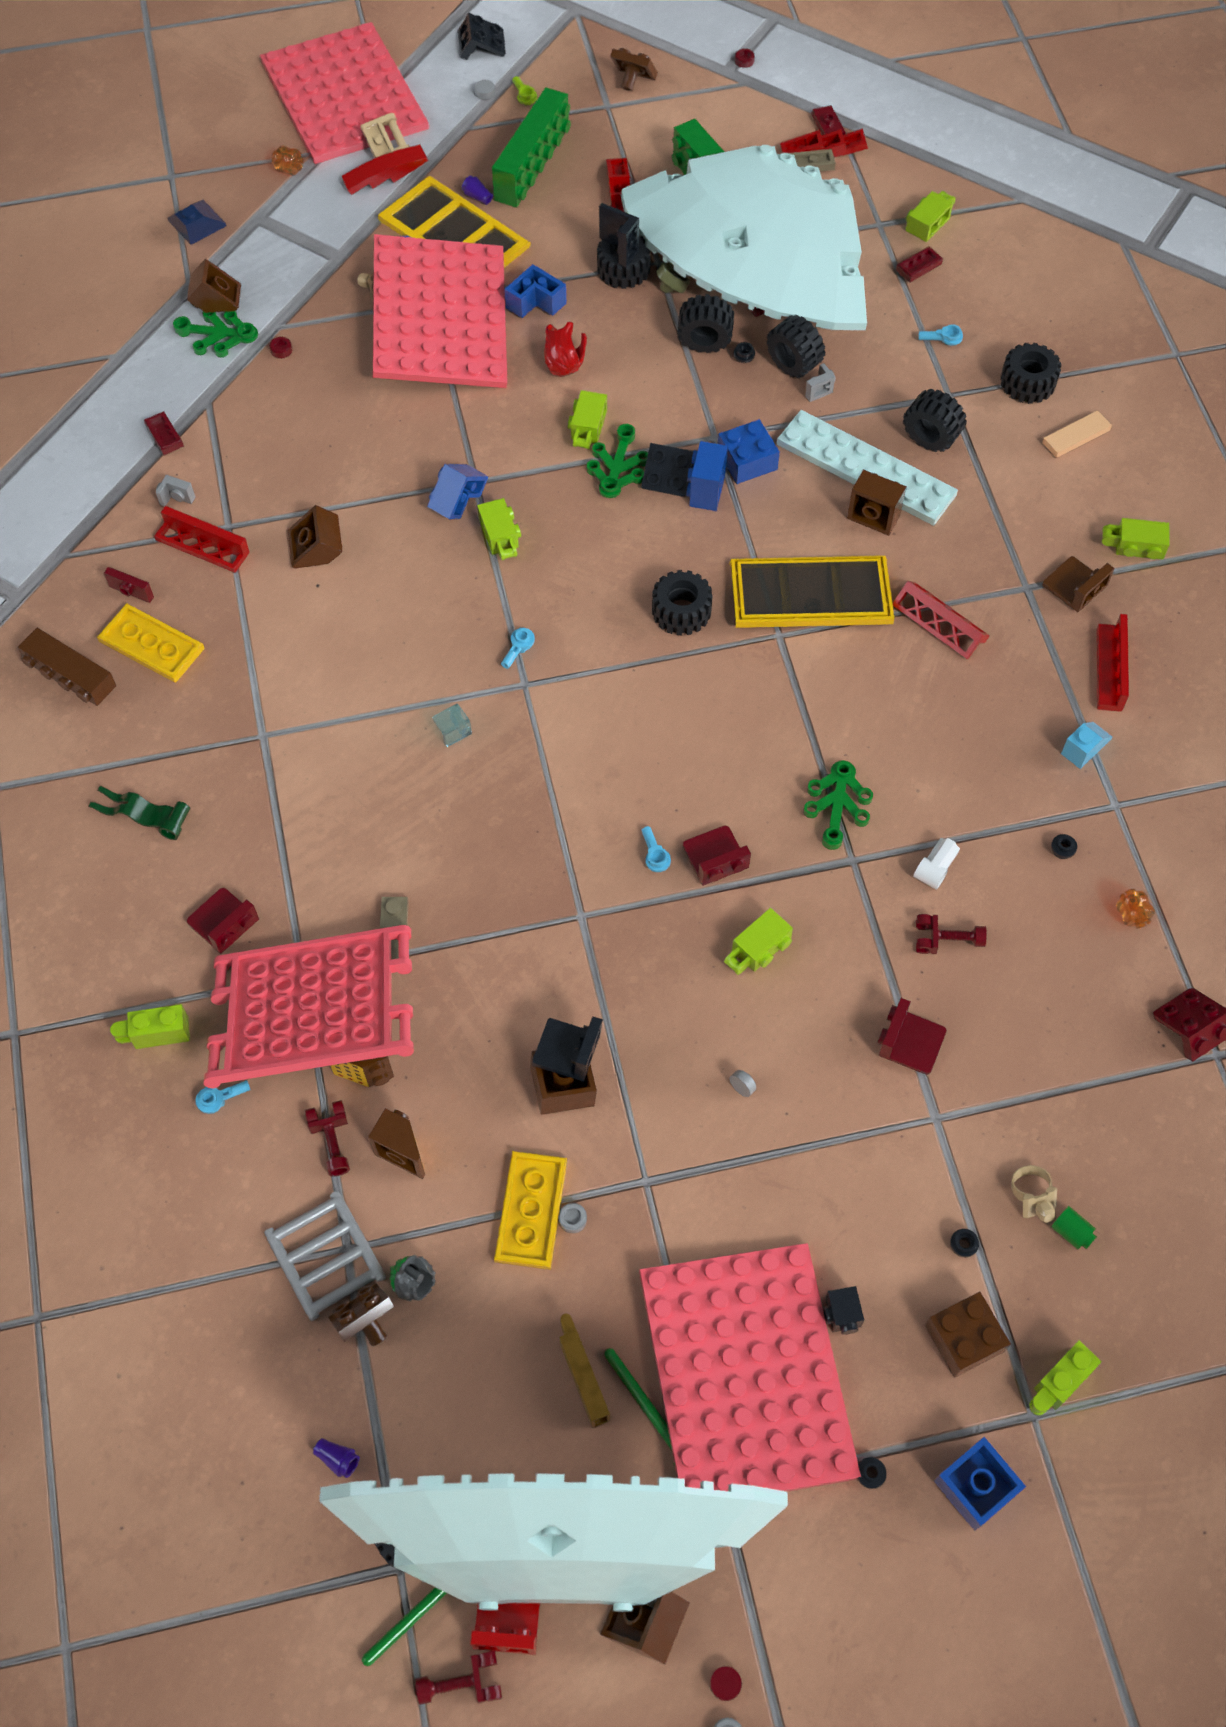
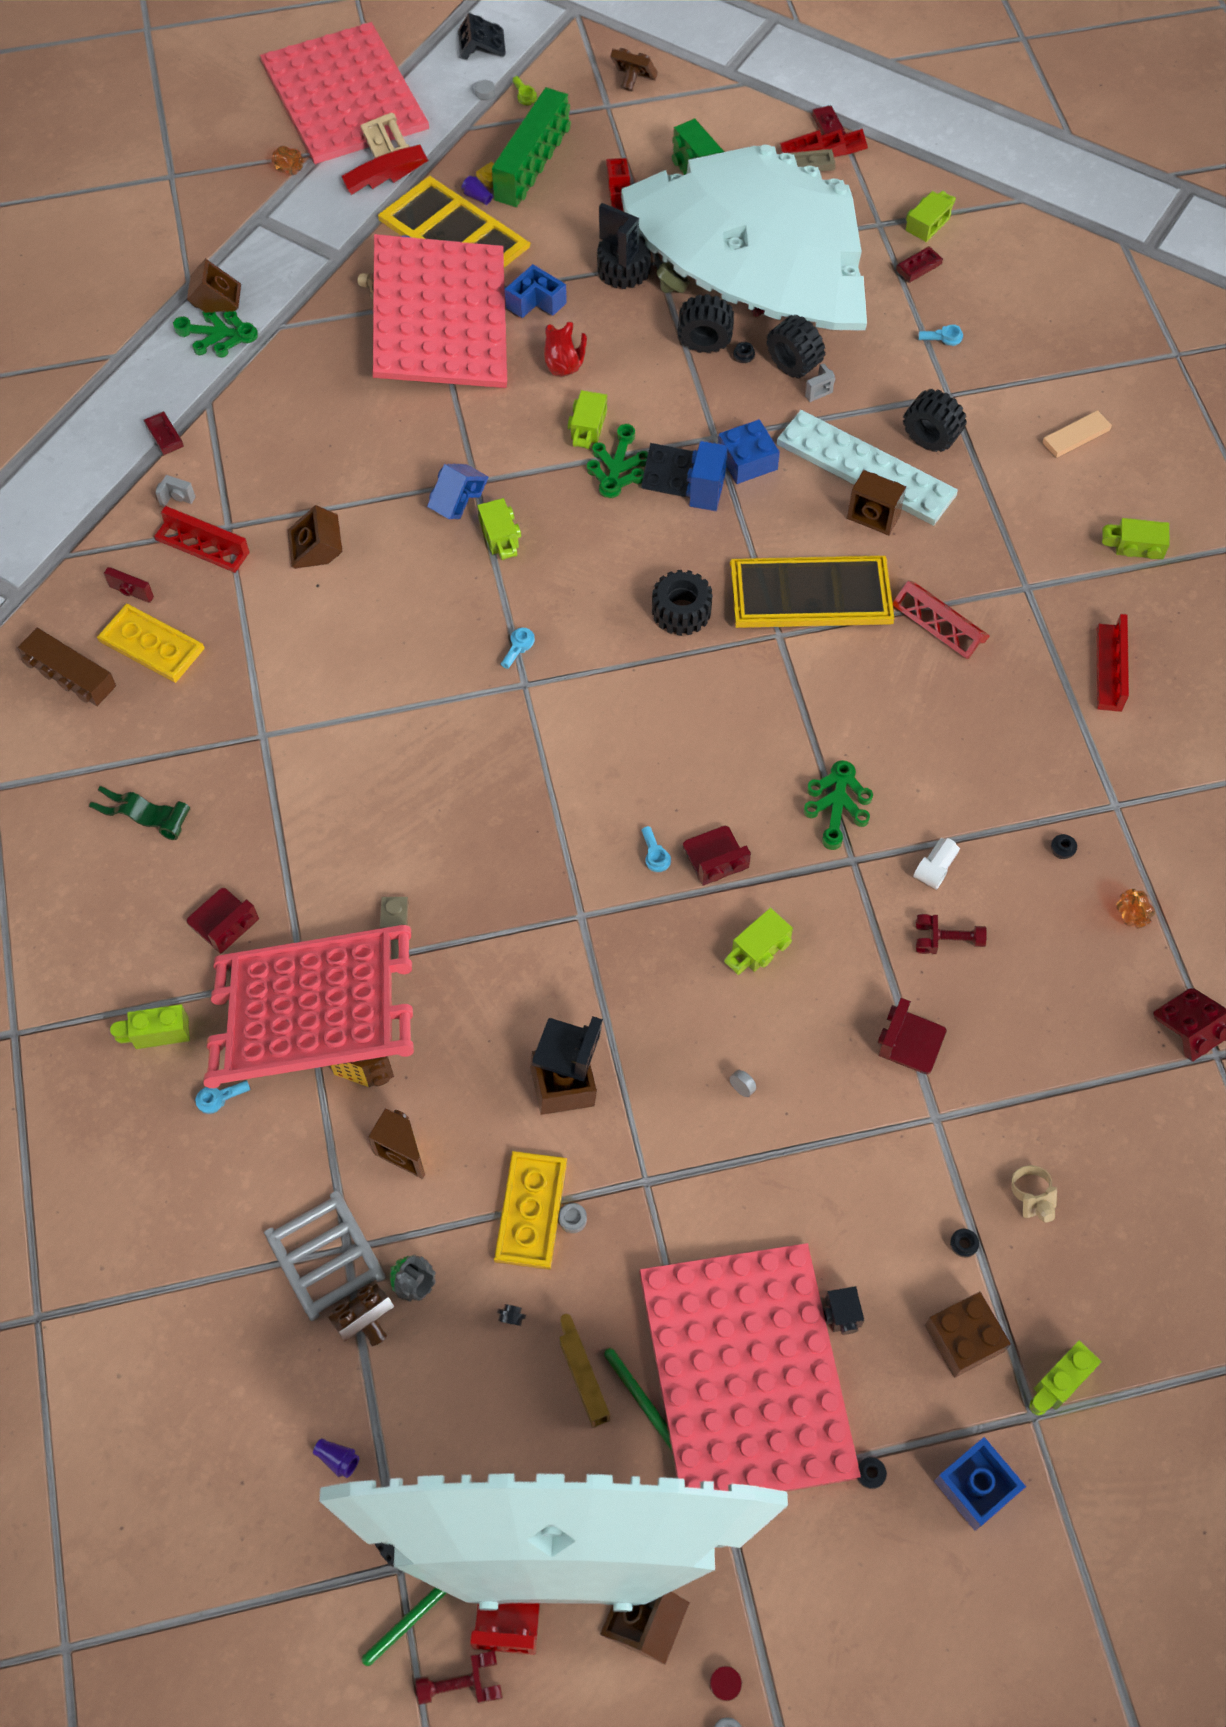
(196, 222): dark blue slope -> none
(280, 347): dark red tile -> none
(337, 1164): dark red bar -> none
(453, 724): clear light blue panel -> none
(485, 175): none -> yellow plate
(511, 1315): none -> black plate
(744, 58): dark red tile -> none
(1030, 373): black tyre -> none
(1074, 1228): green brick -> none
(1077, 583): reddish brown bracket -> none
(1085, 743): medium azure slope -> none

